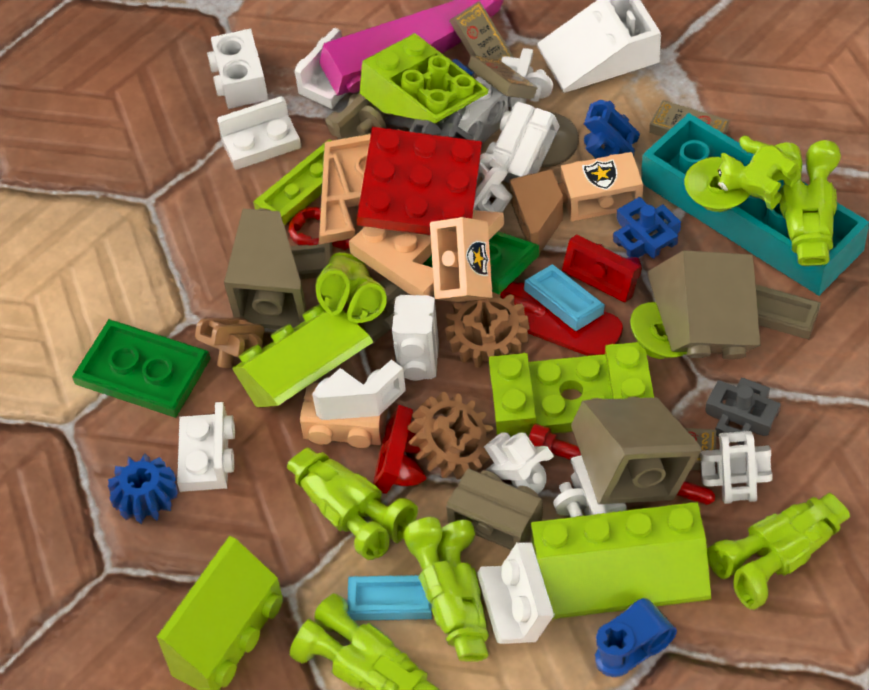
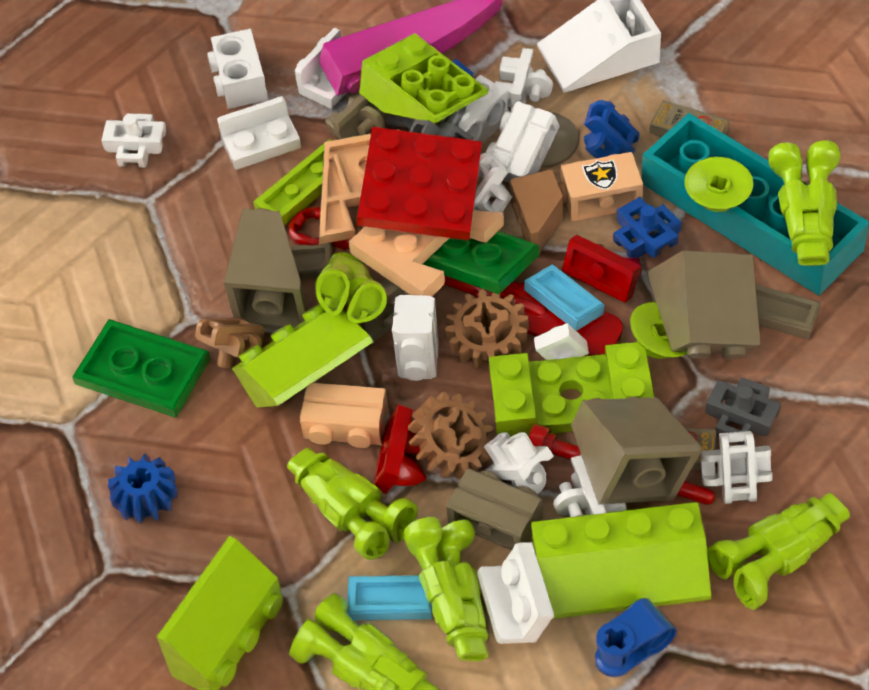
(127, 135): none -> white piece
(204, 450): white bracket -> none
(346, 397): white slope -> none
(461, 259): light nougat brick -> none
(479, 33): dark tan tile -> none
(502, 77): dark tan tile -> none
(561, 343): none -> white plate
(761, 174): lime animal -> none

